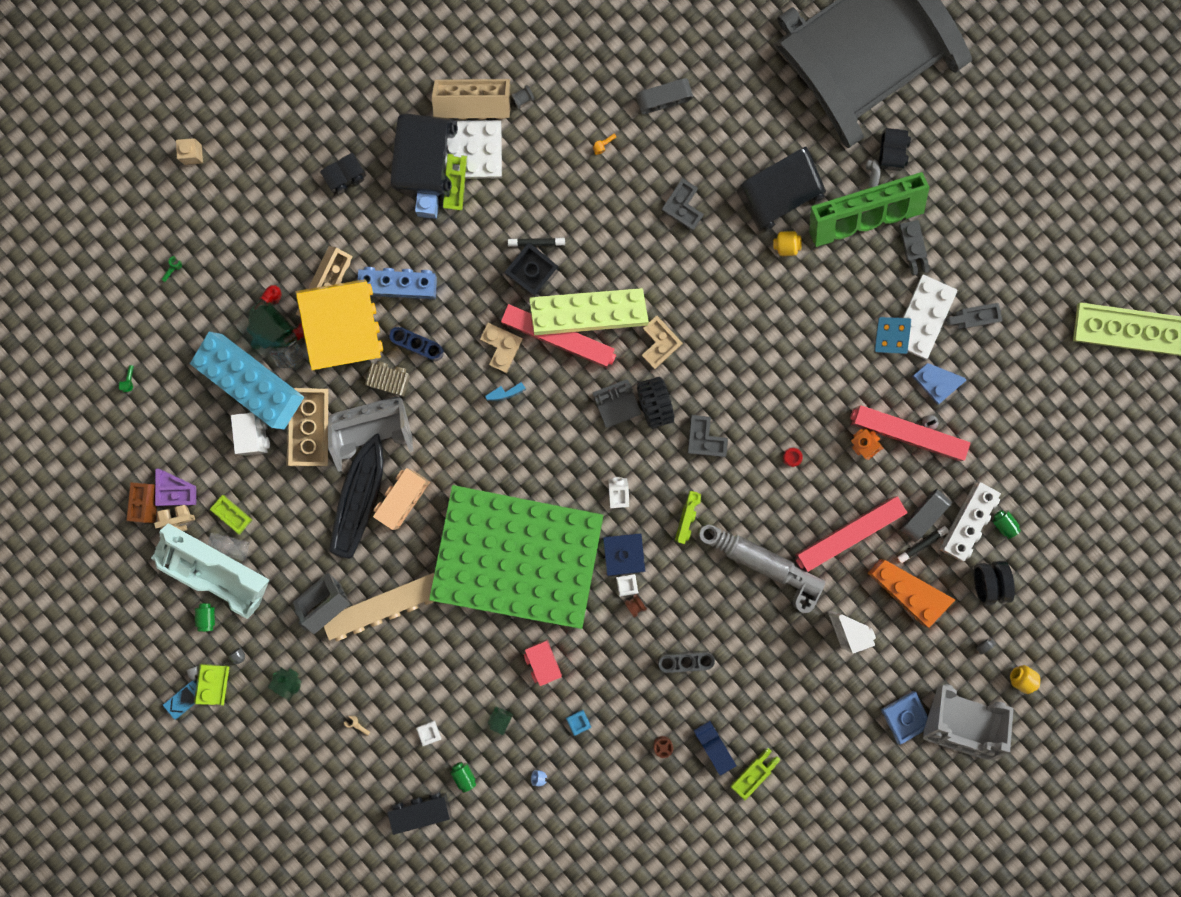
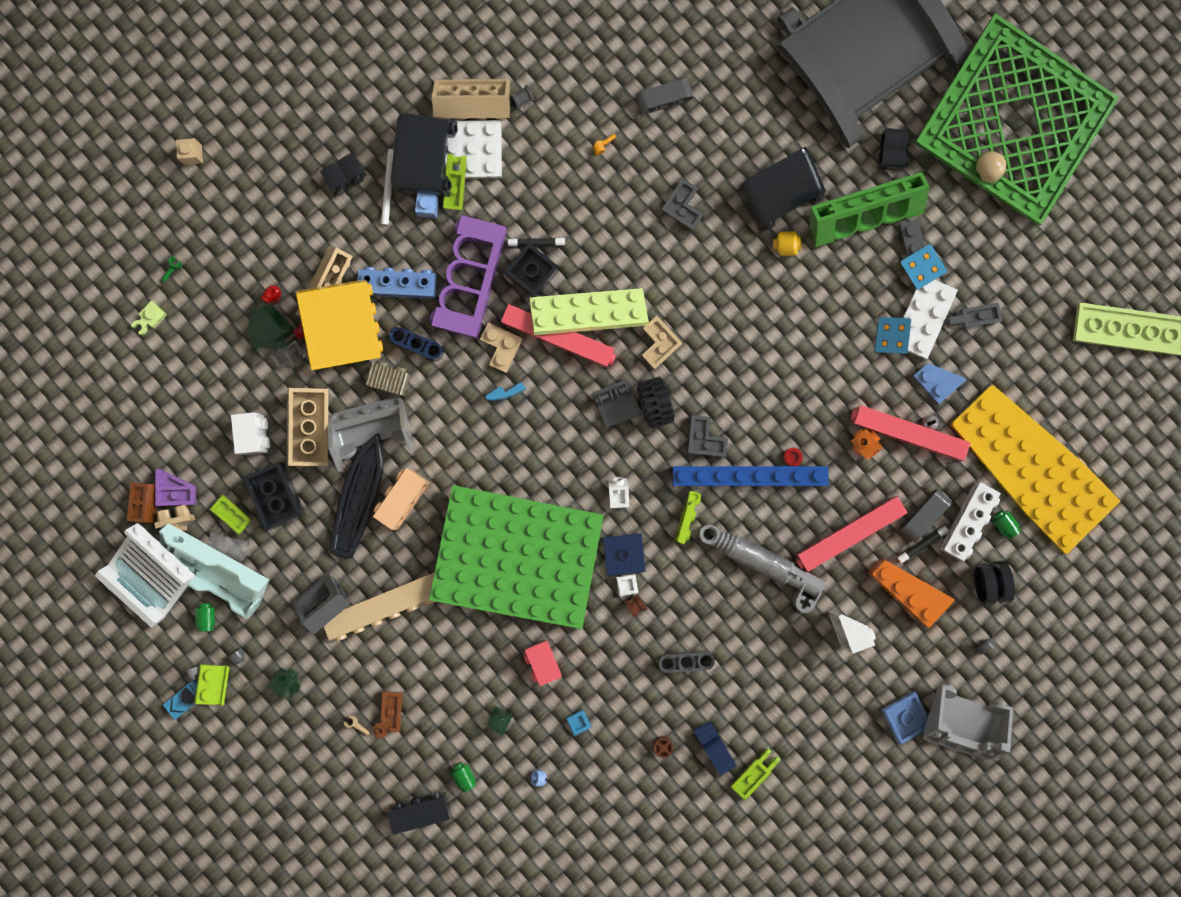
(127, 386): green hand -> none
(145, 576): none -> panel
(151, 315): none -> yellowish green plate
(247, 380): medium azure brick -> none
(274, 496): none -> black brick
(387, 189): none -> white bar
(390, 714): none -> dark orange hinge
(428, 733): white tile -> none
(482, 232): none -> medium lavender fence
(750, 476): none -> blue brick
(875, 172): light grey arm -> none
(923, 266): none -> dark azure sticker
(991, 166): none -> tan hair
(1025, 679): yellow head -> none
(1035, 469): none -> yellow wing
(1097, 101): none -> bright green plate

